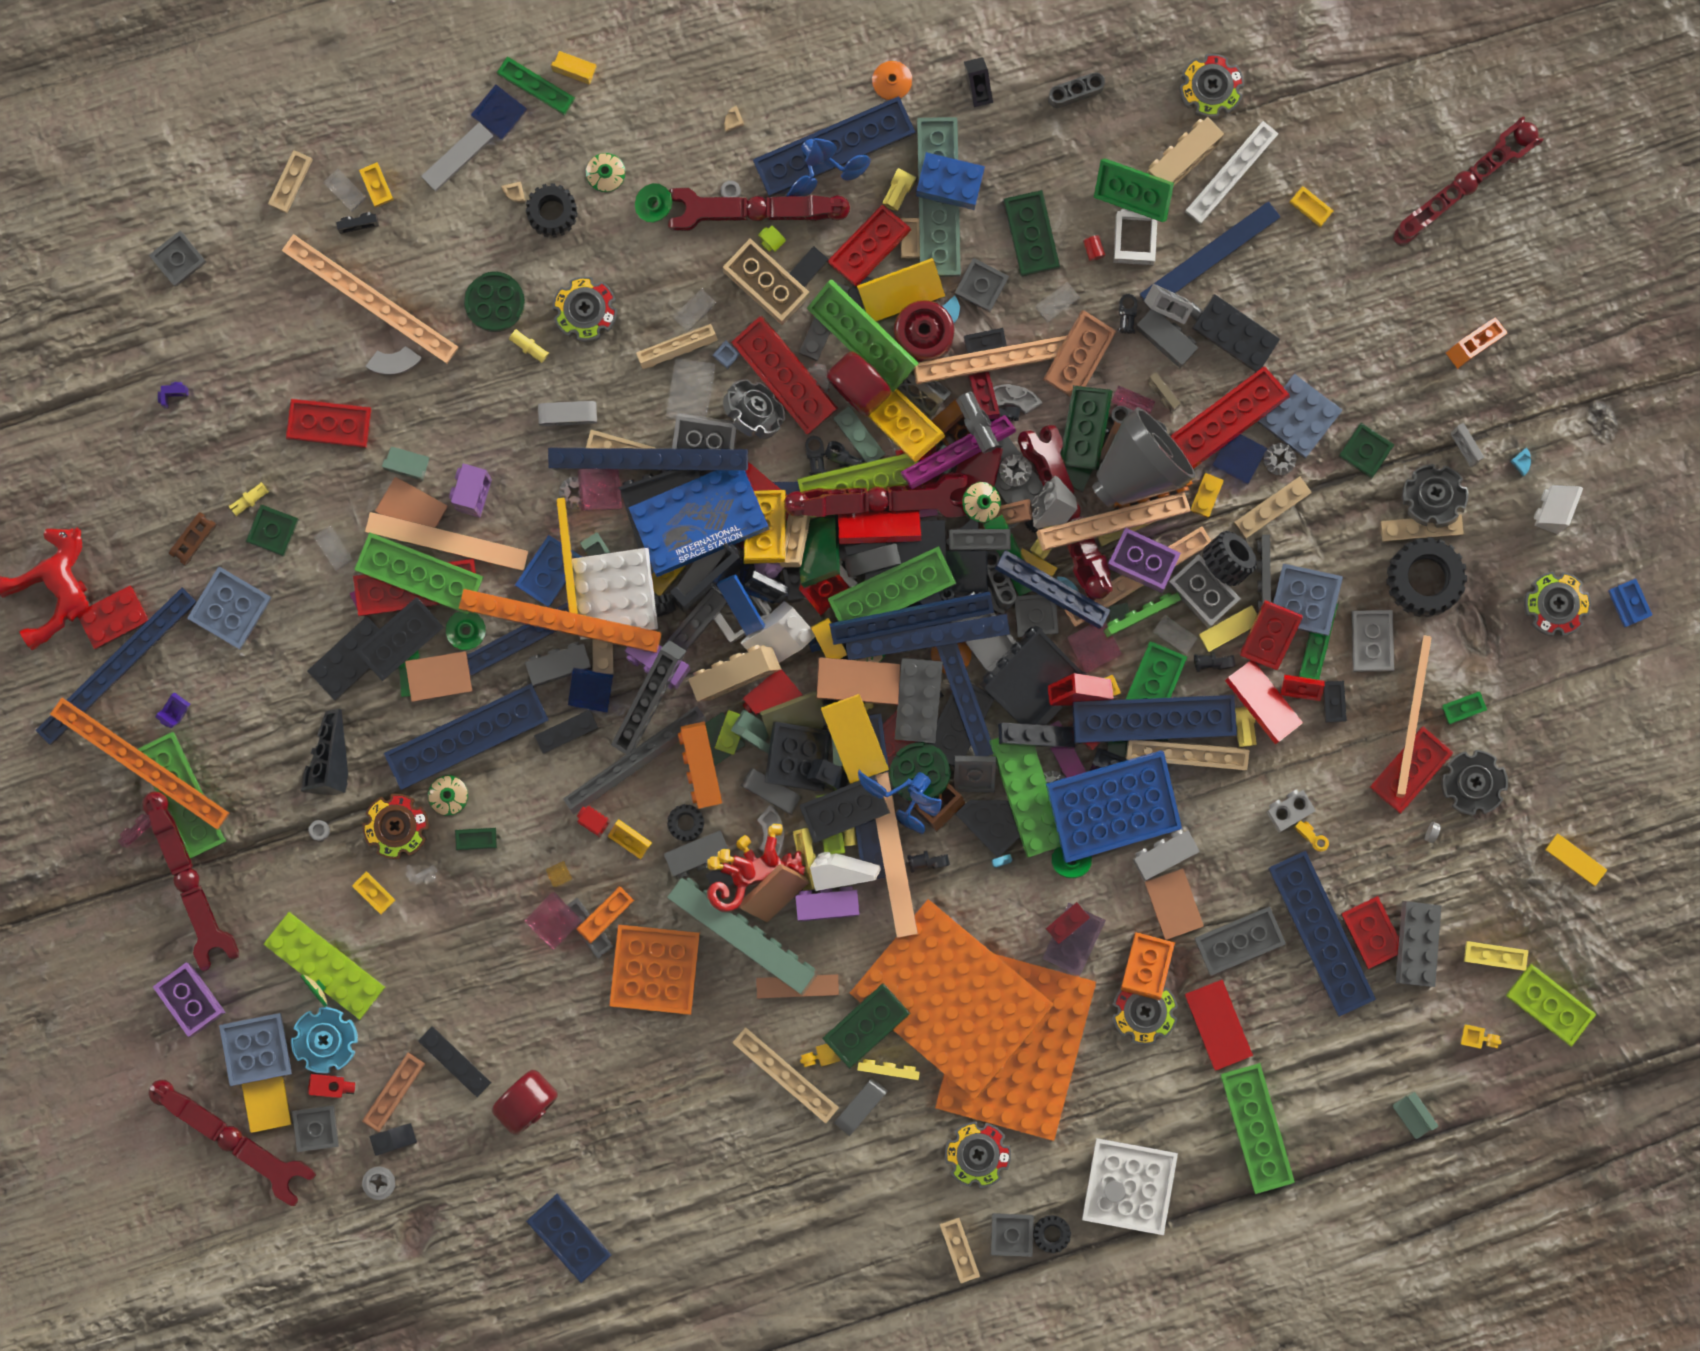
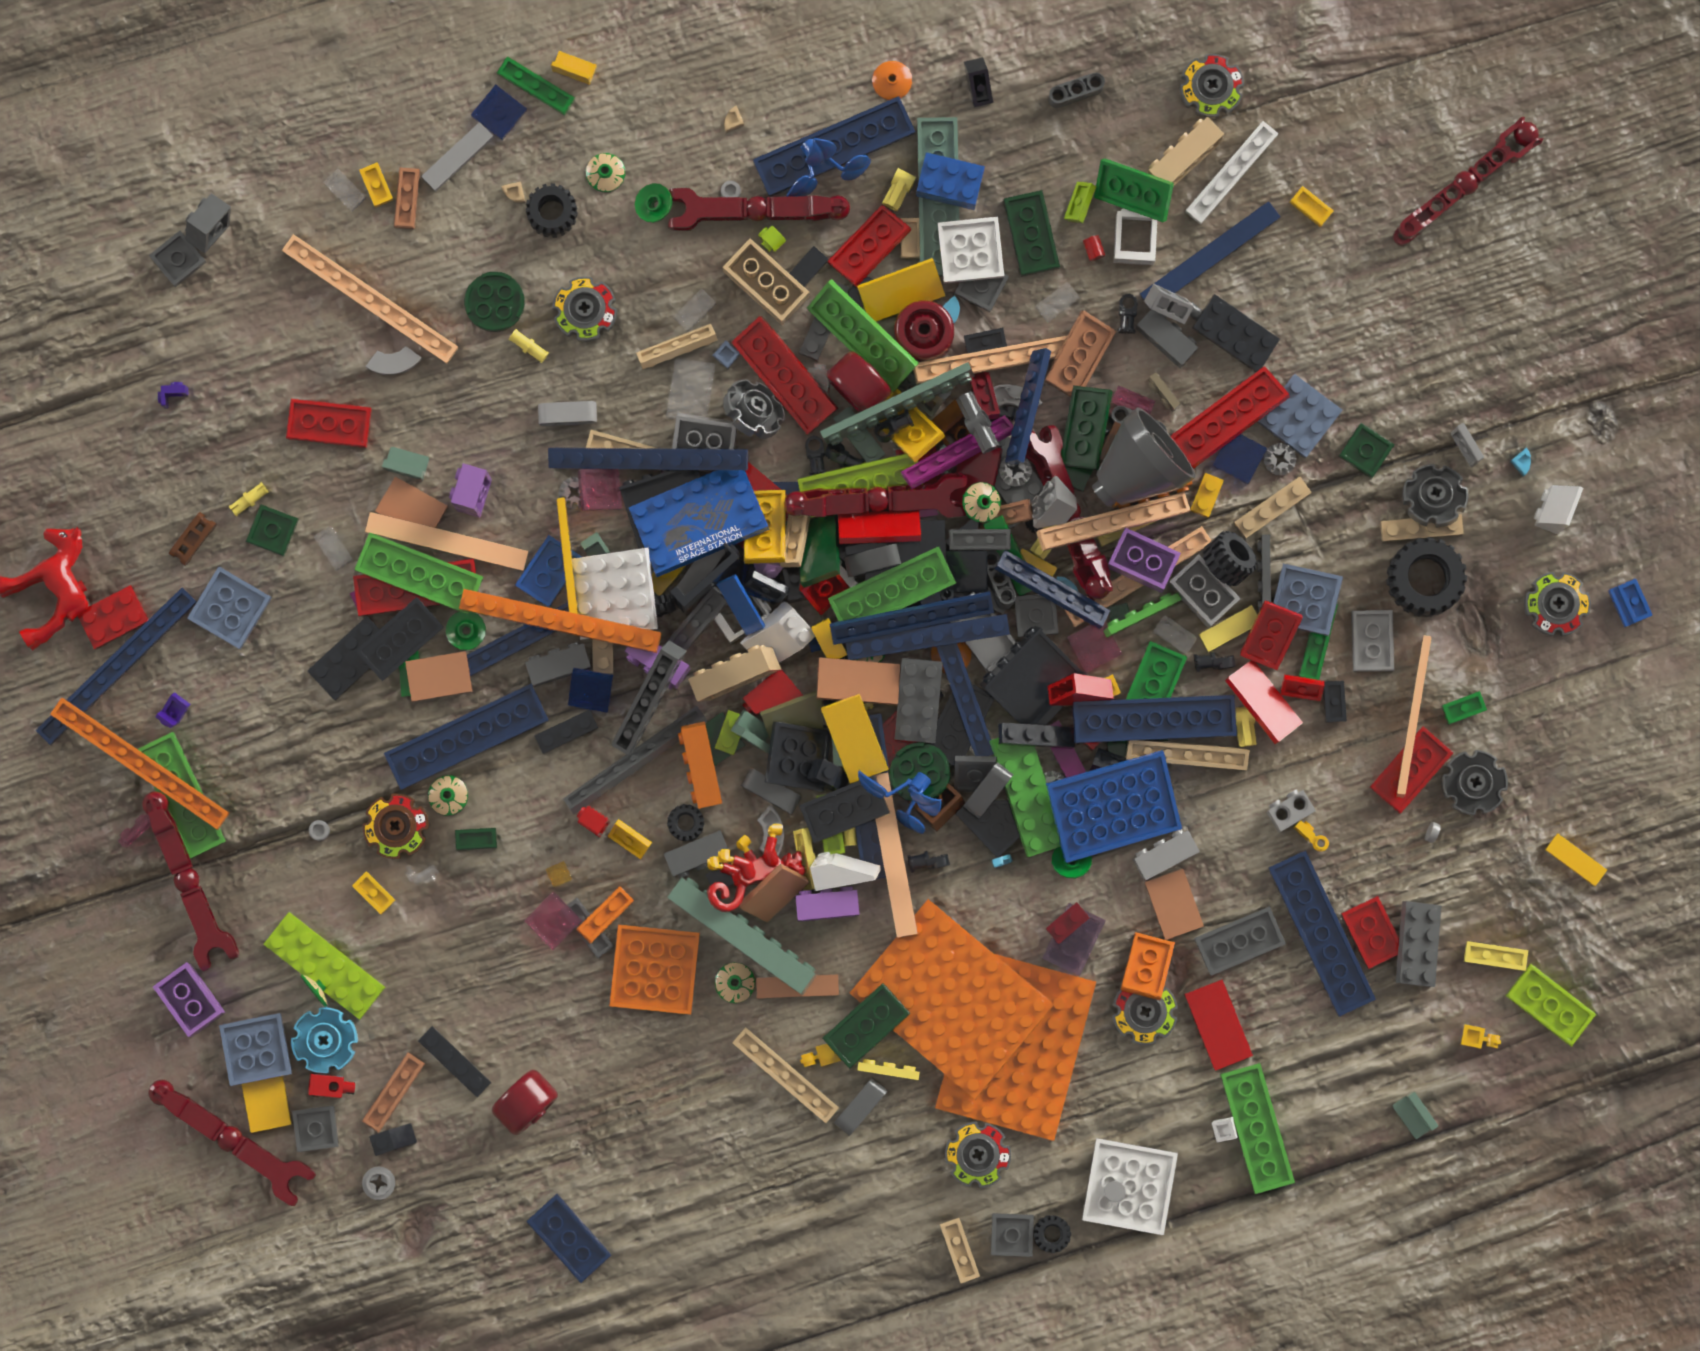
(207, 222): none -> dark grey brick
(290, 181): tan plate -> none
(329, 763): black wedge -> none
(350, 224): black plate -> none
(407, 198): none -> nougat tile
(744, 988): none -> tan dish
(893, 424): none -> black connector
(906, 400): none -> sand green plate
(970, 250): none -> white plate
(988, 790): none -> dark grey beam
(1028, 406): none -> dark blue plate
(1080, 202): none -> lime plate
(1224, 1129): none -> white plate
(1476, 343): orange slope -> none

